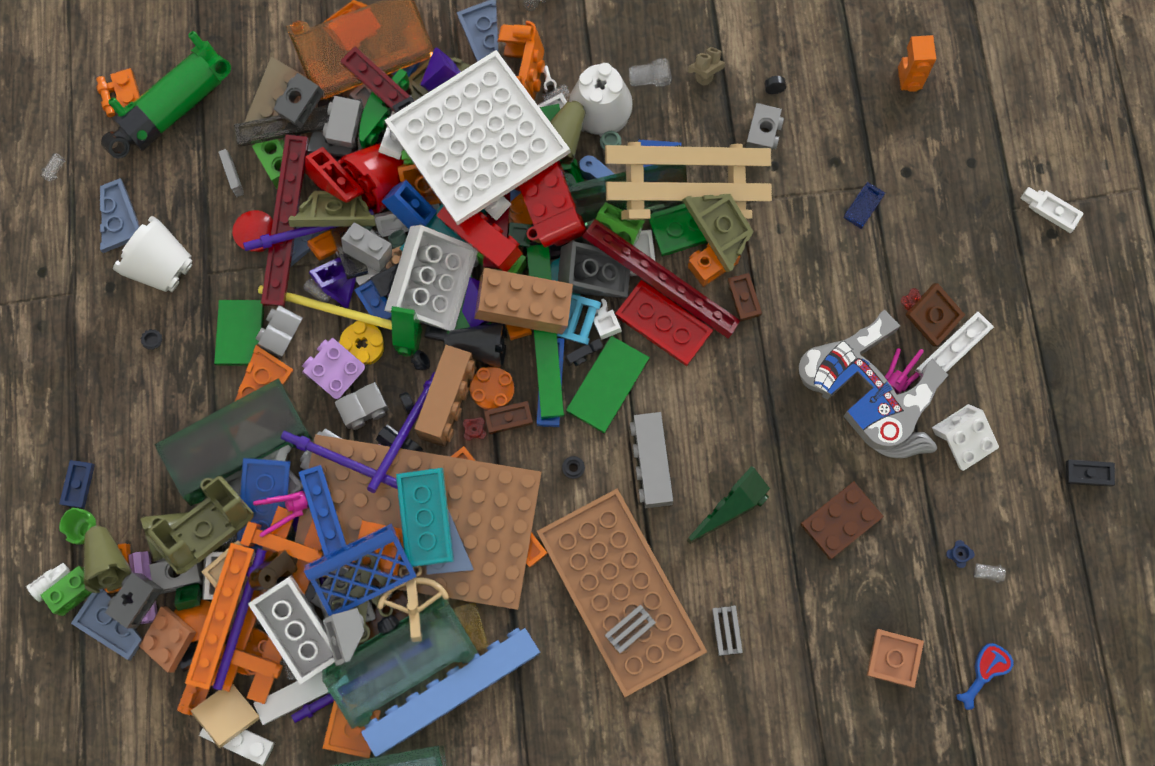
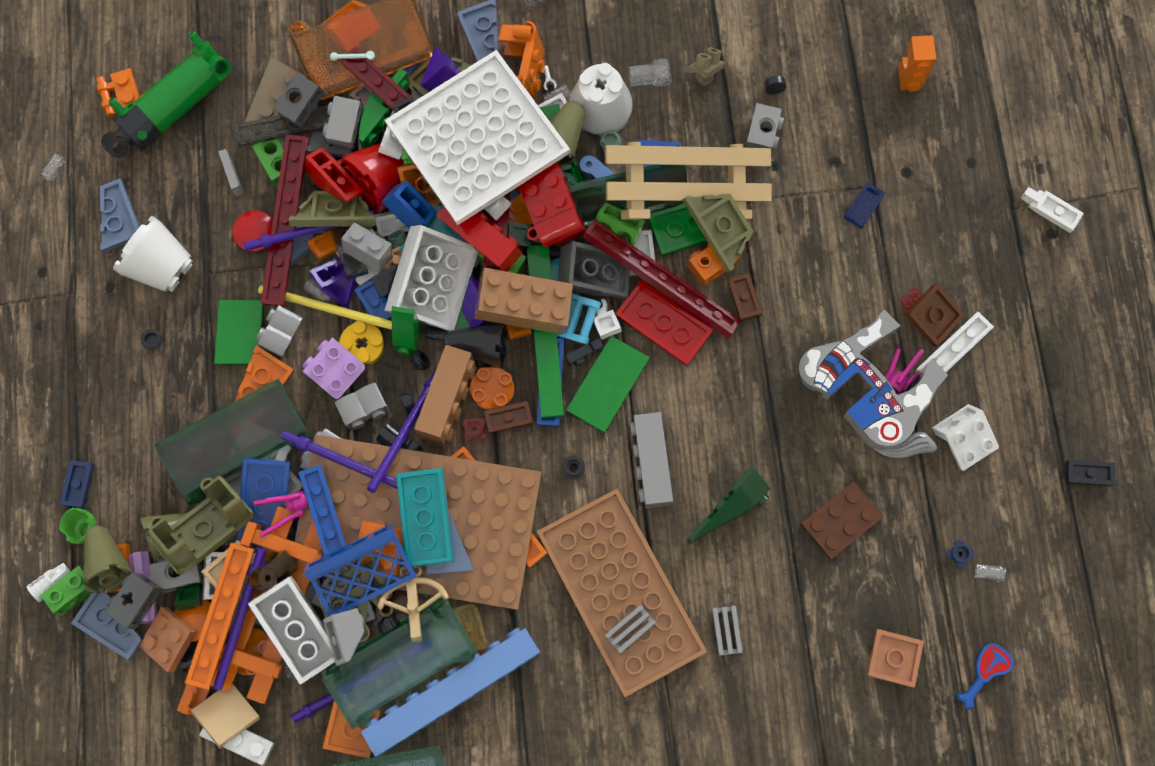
(290, 698): white tile -> none
(369, 55): none -> light aqua hinge

